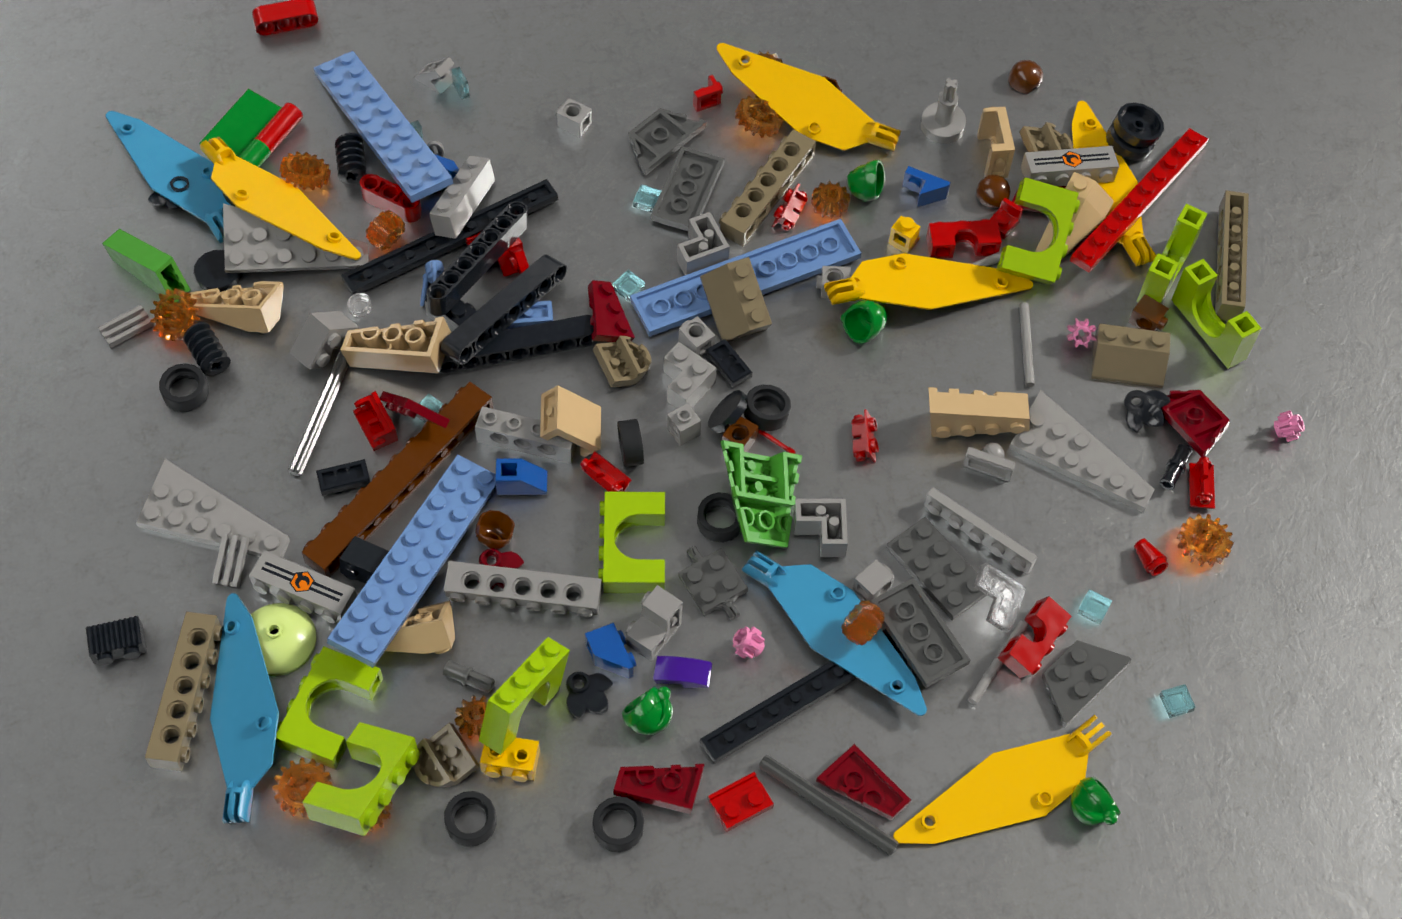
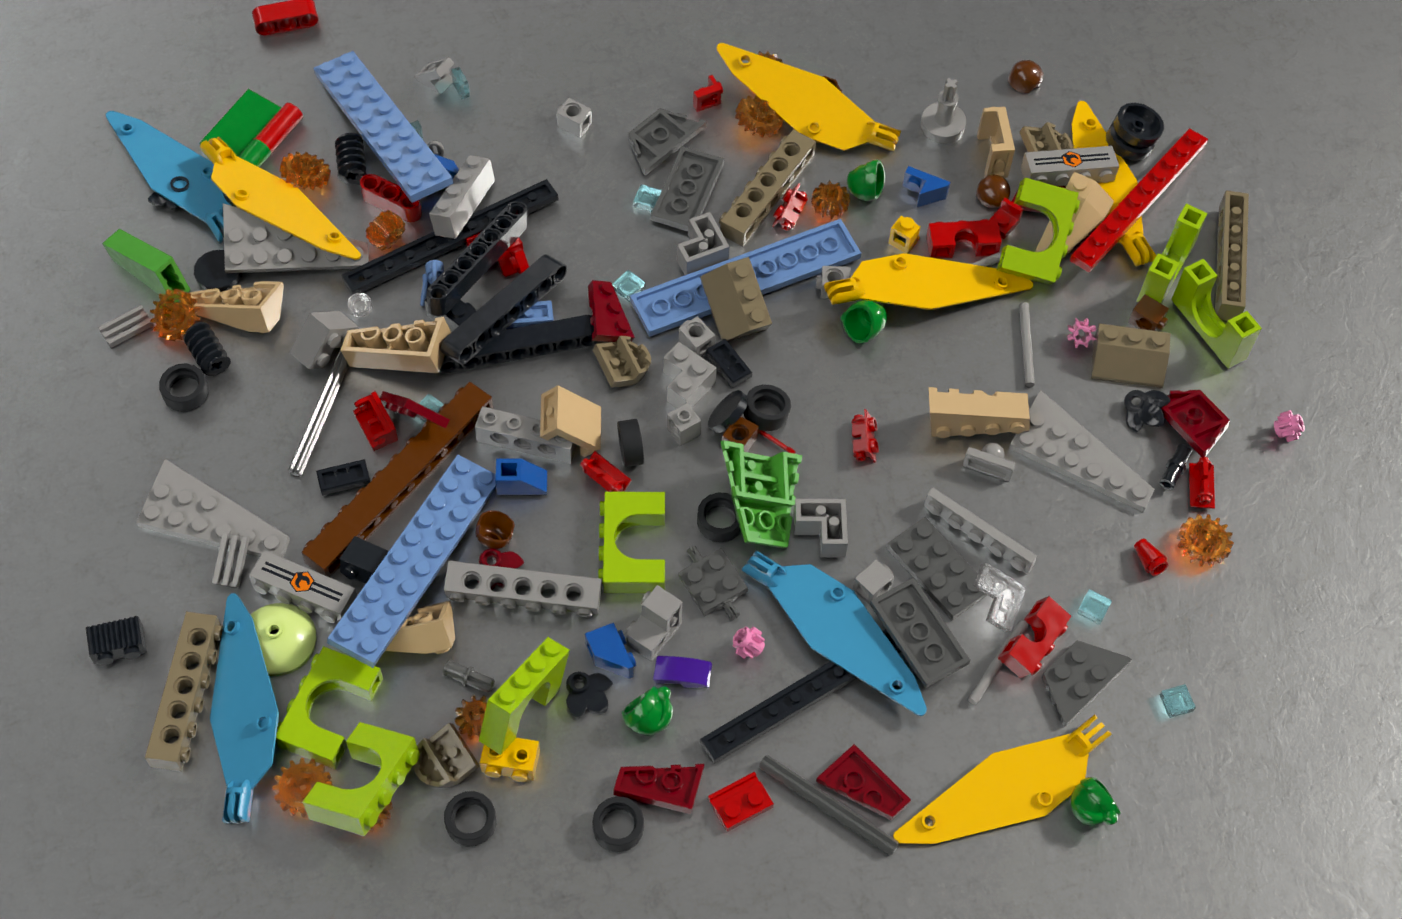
(863, 622): clear orange gear -> none

